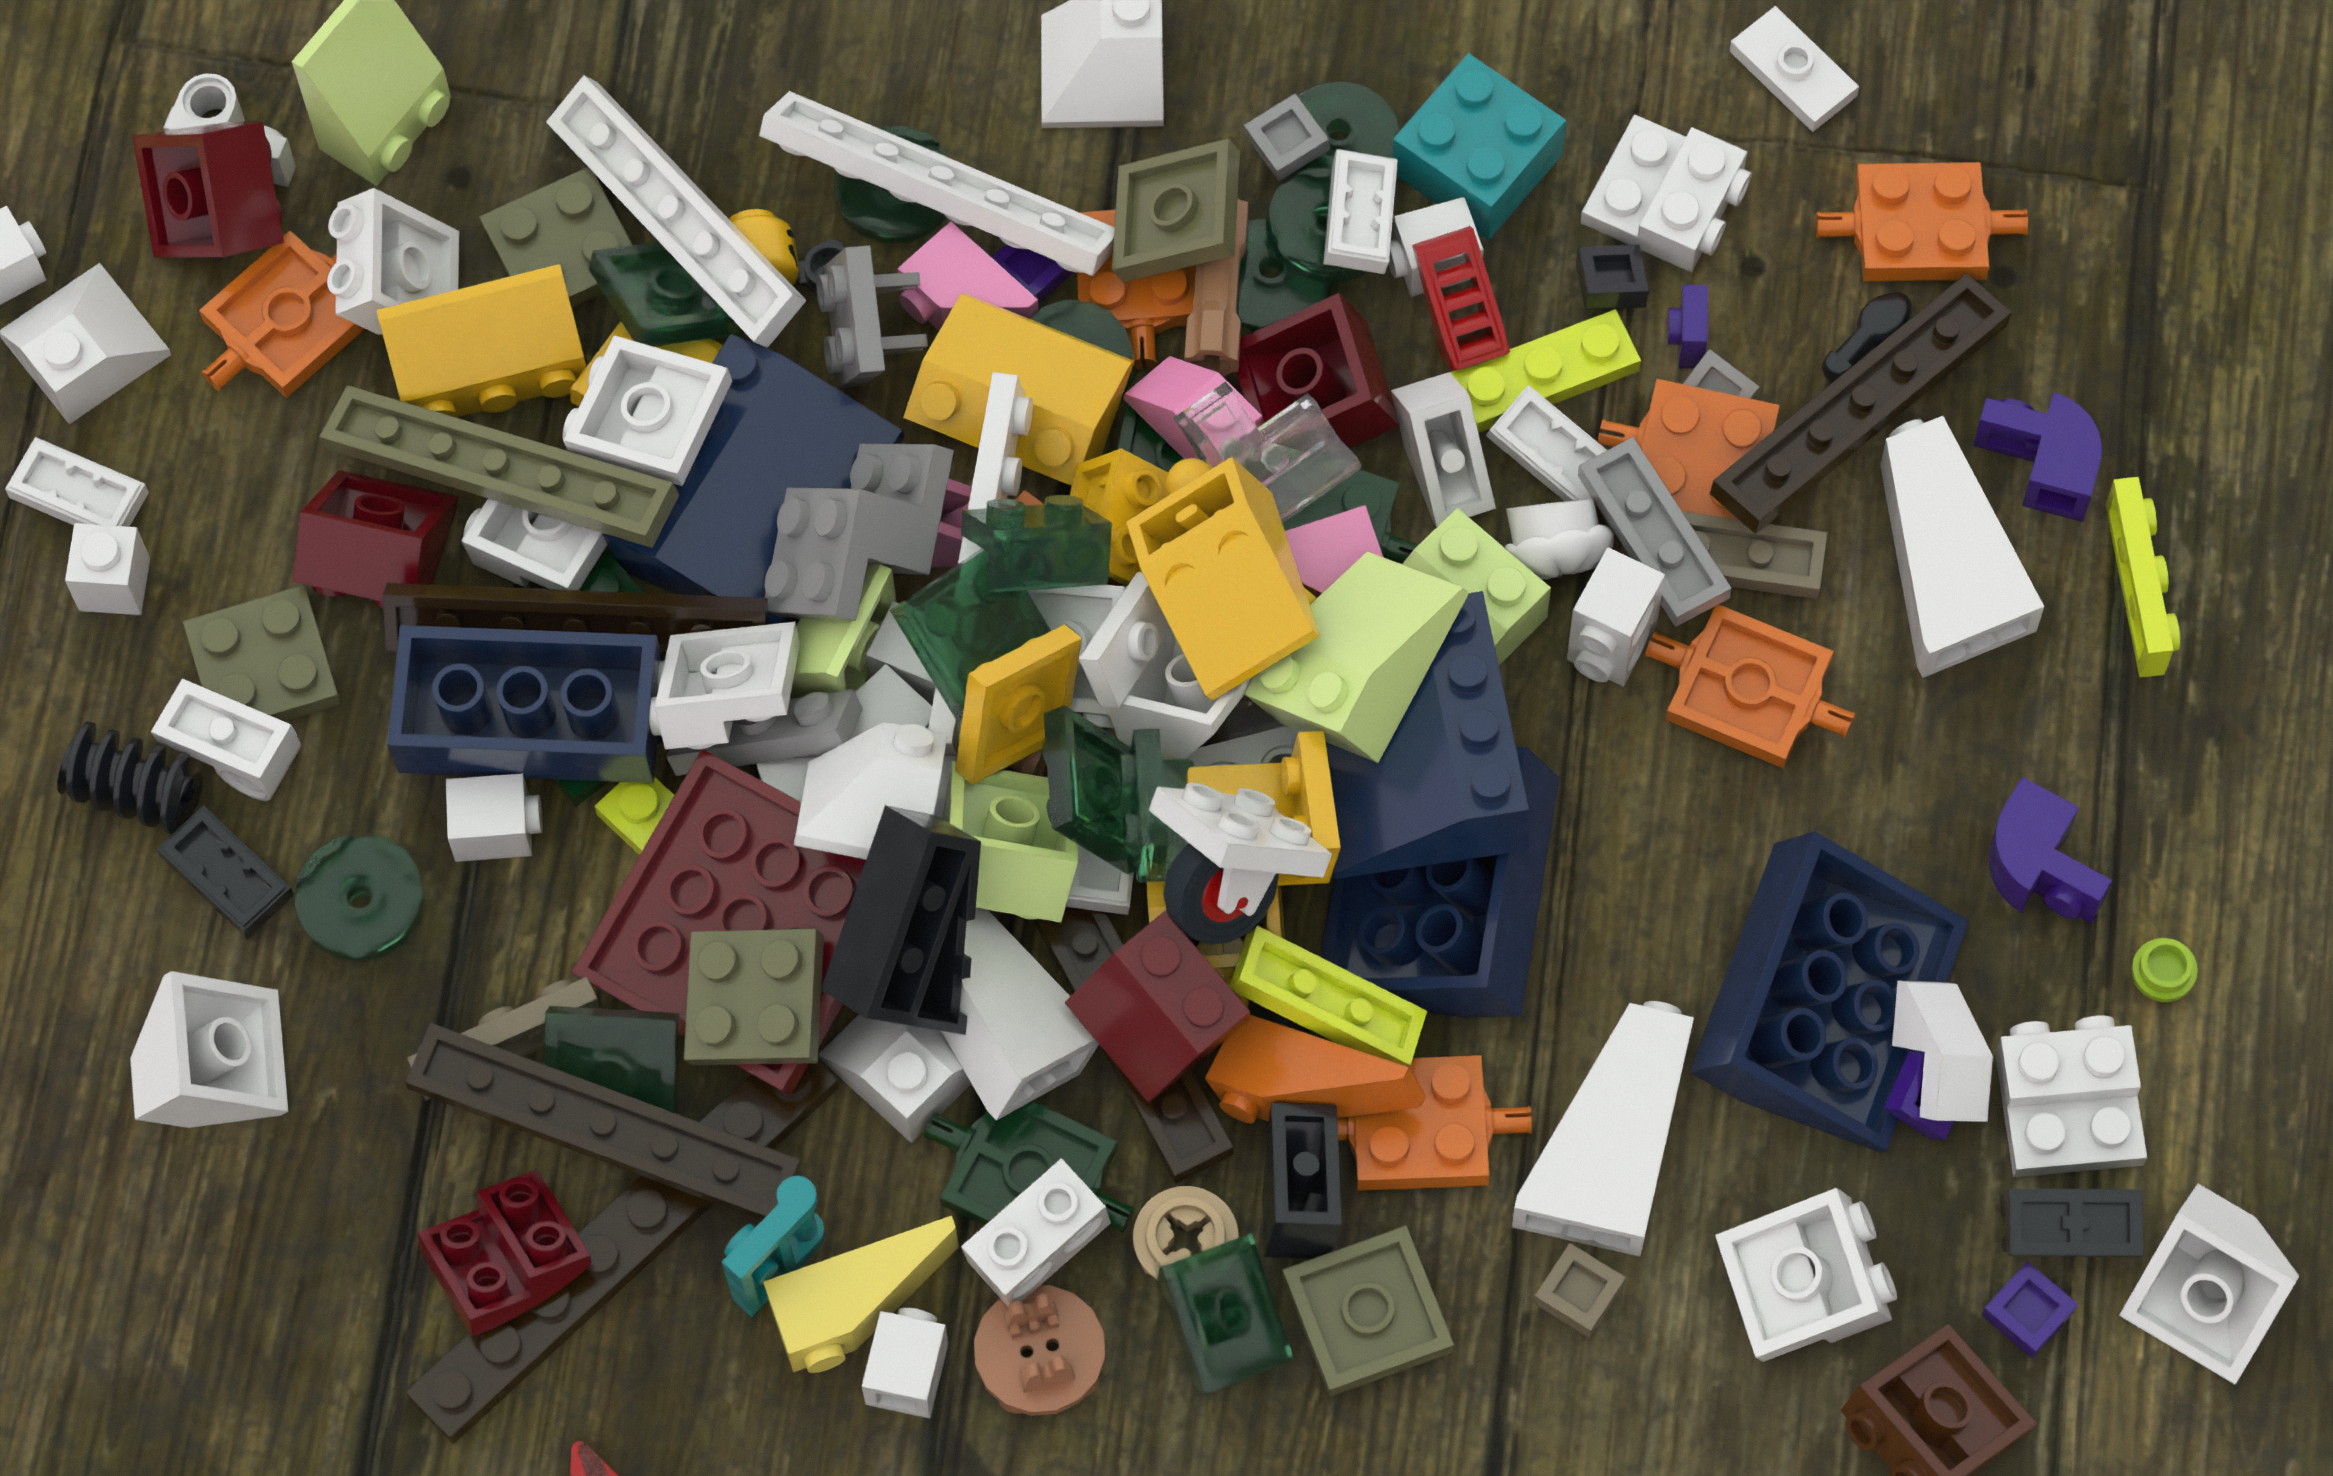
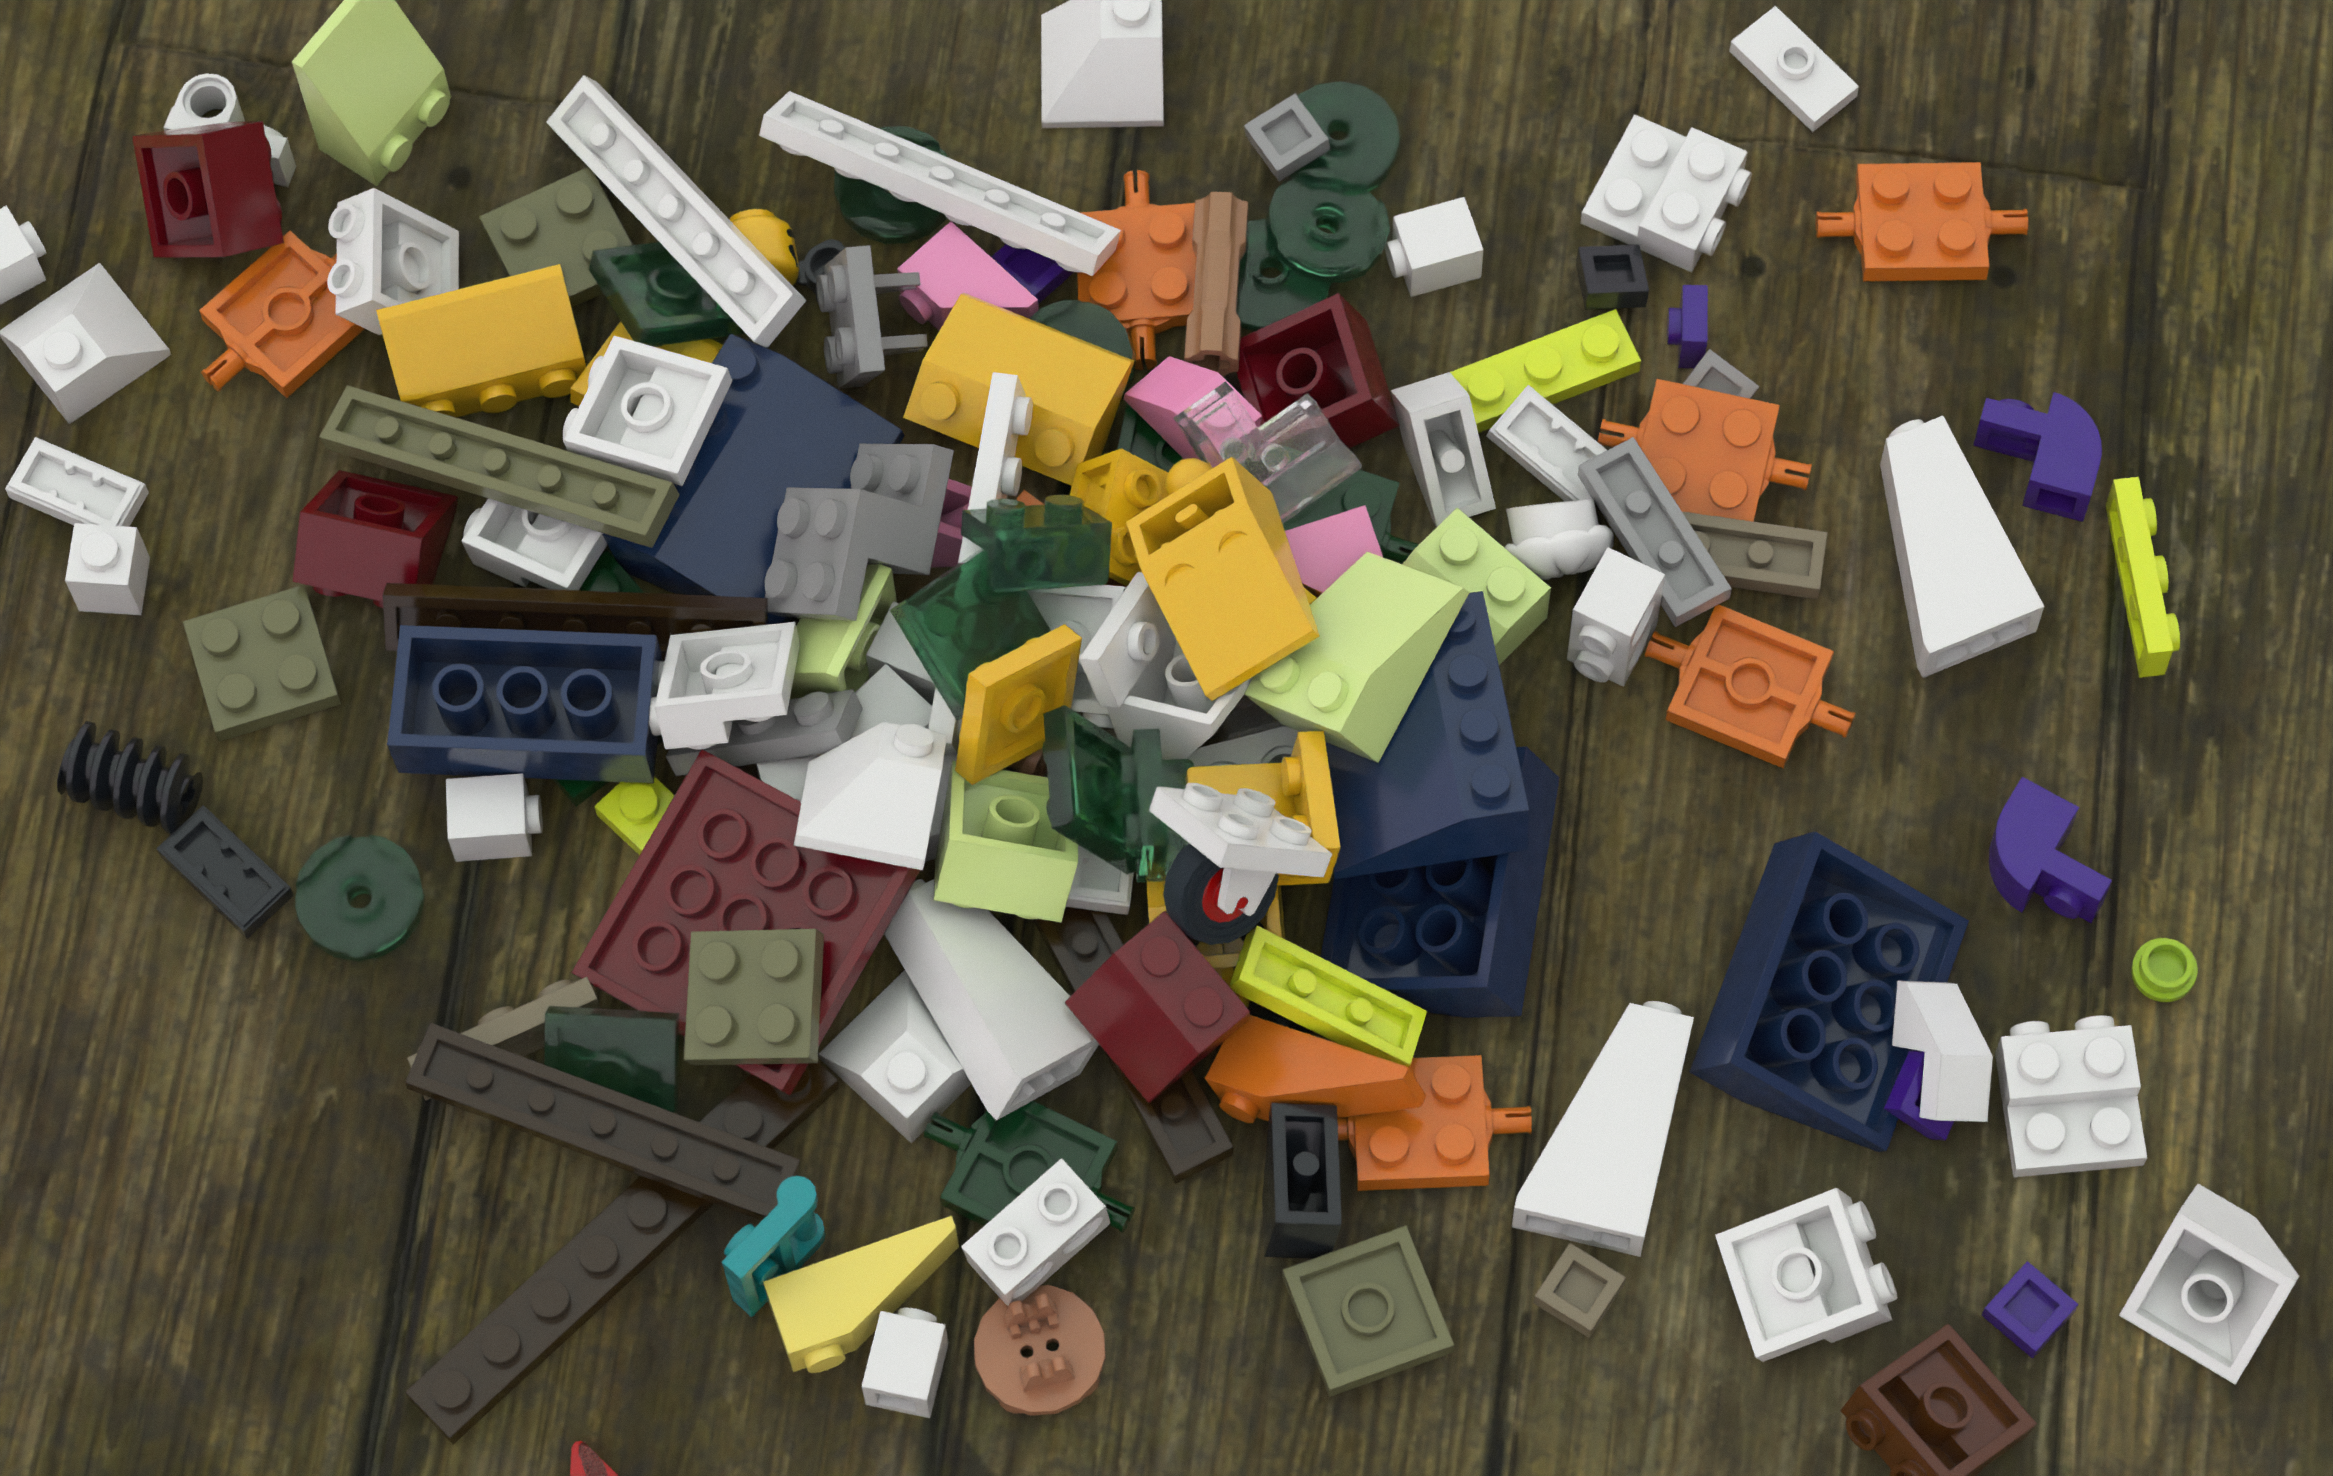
(209, 1054): white slope -> none
(240, 742): white plate -> none
(505, 1253): dark red slope -> none
(907, 924): black wedge -> none
(1176, 210): olive plate -> none
(1185, 1208): tan gear -> none
(1224, 1314): clear green slope -> none
(1360, 211): white plate -> none
(1477, 348): red slope -> none
(1479, 143): teal brick -> none
(1860, 403): dark brown plate -> none
(1874, 325): black piece -> none
(2073, 1222): black hinge -> none

